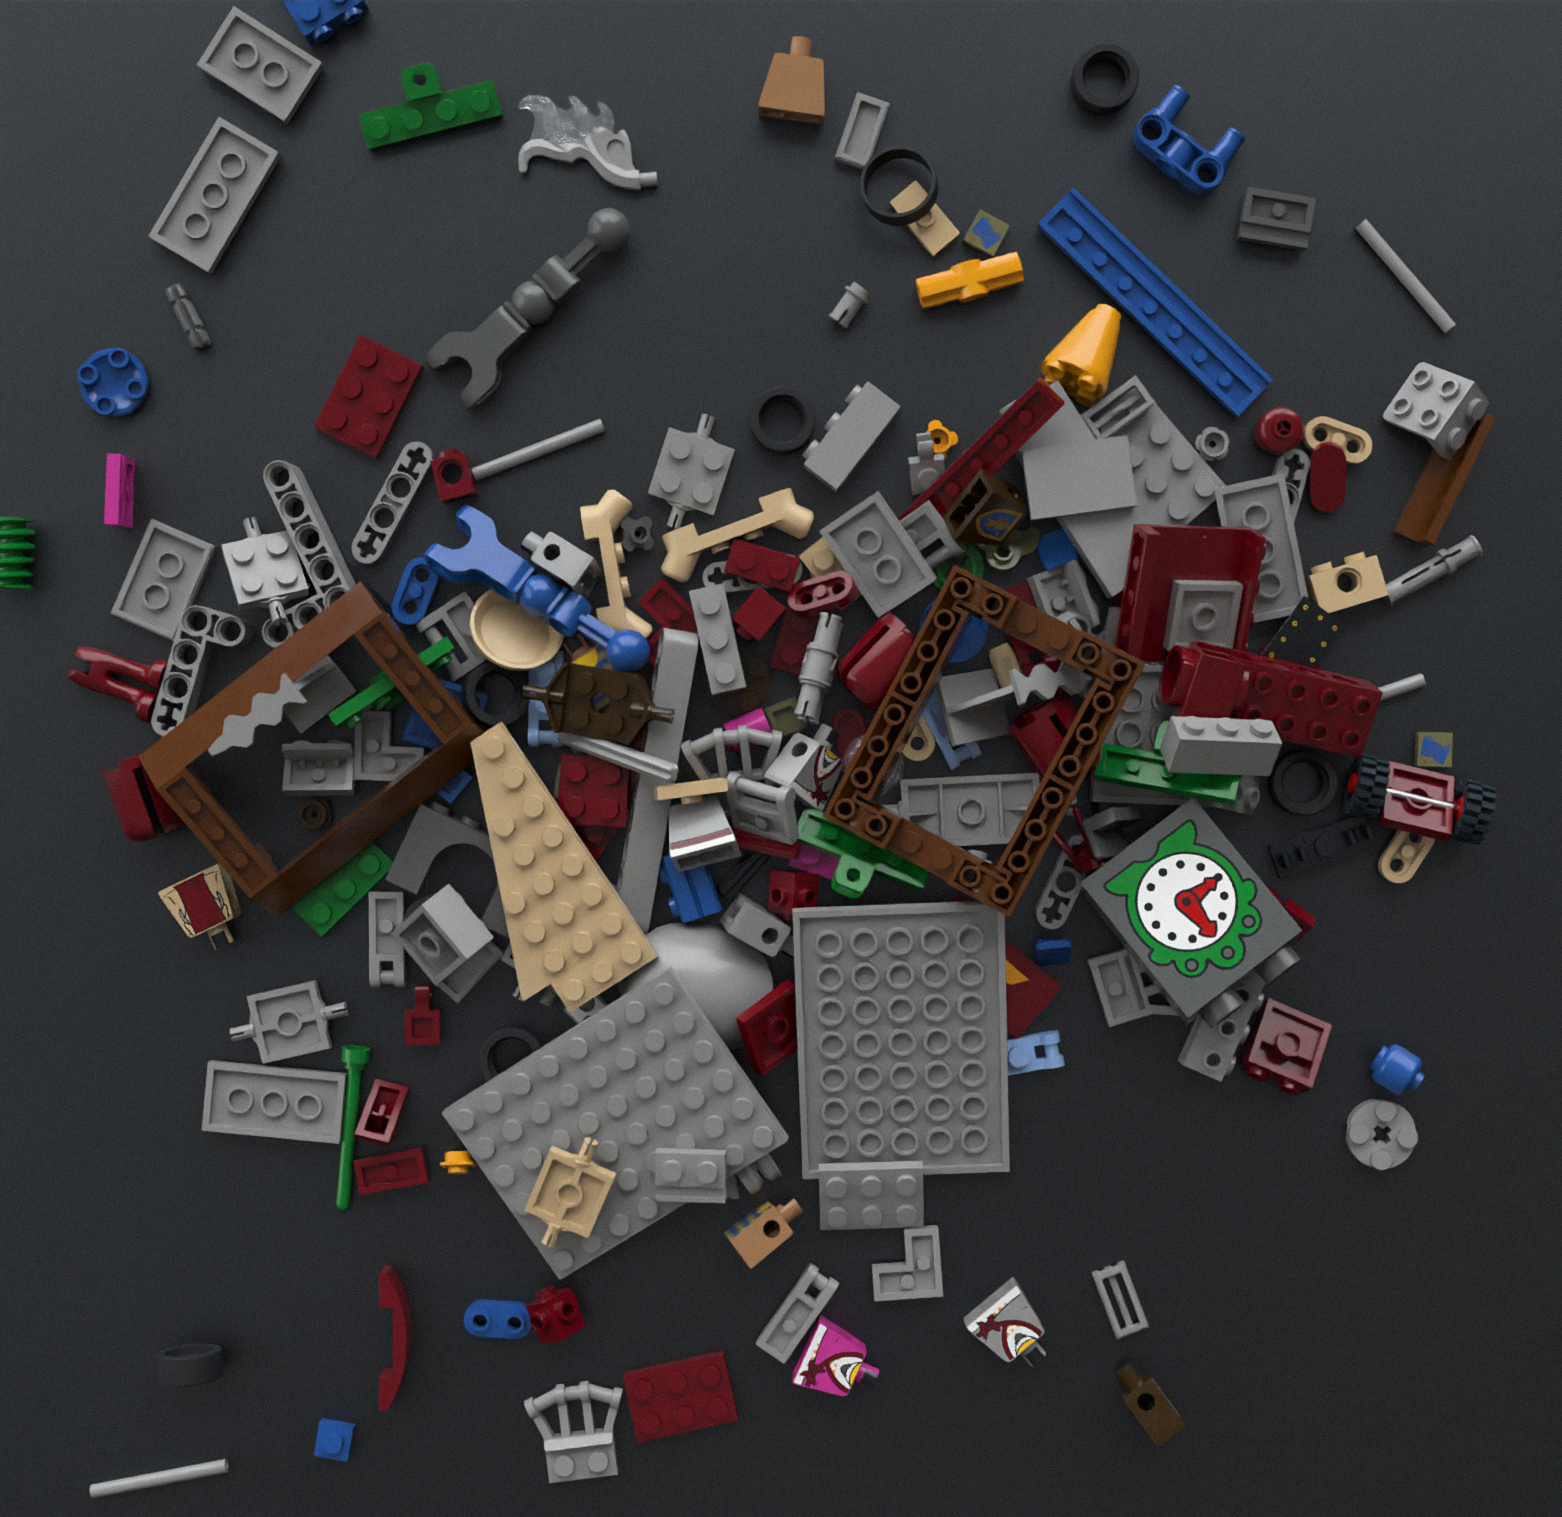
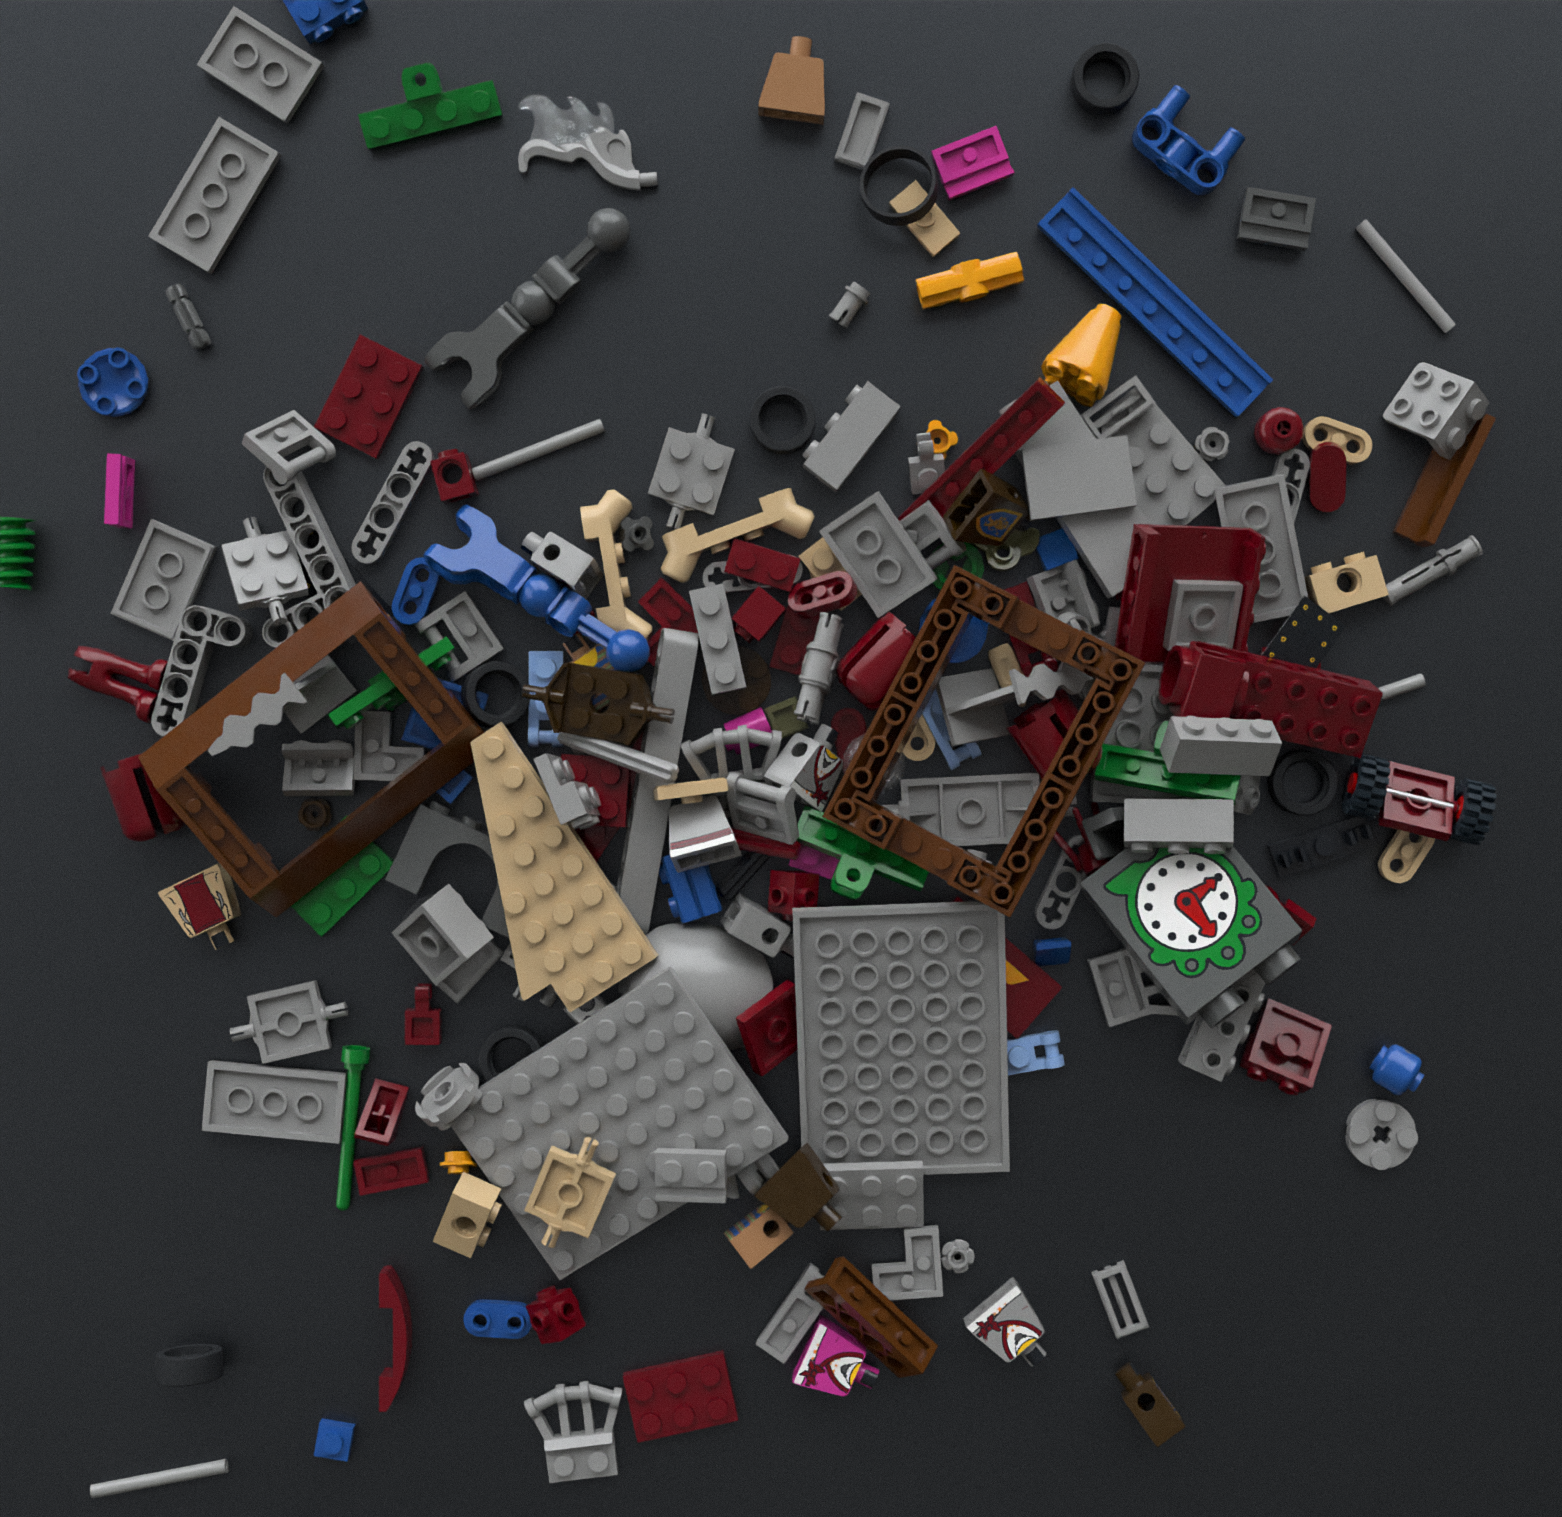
(284, 437): none -> light grey plate
(385, 915): light grey plate -> none
(448, 1096): none -> light grey plate
(467, 1215): none -> tan brick
(510, 635): tan piece -> none
(572, 800): none -> light grey plate
(802, 1191): none -> dark brown torso
(873, 1320): none -> reddish brown fence
(950, 1249): none -> light grey plate
(972, 163): none -> dark pink plate
(986, 233): olive tile -> none
(1179, 825): none -> light grey brick
(1433, 749): olive tile -> none

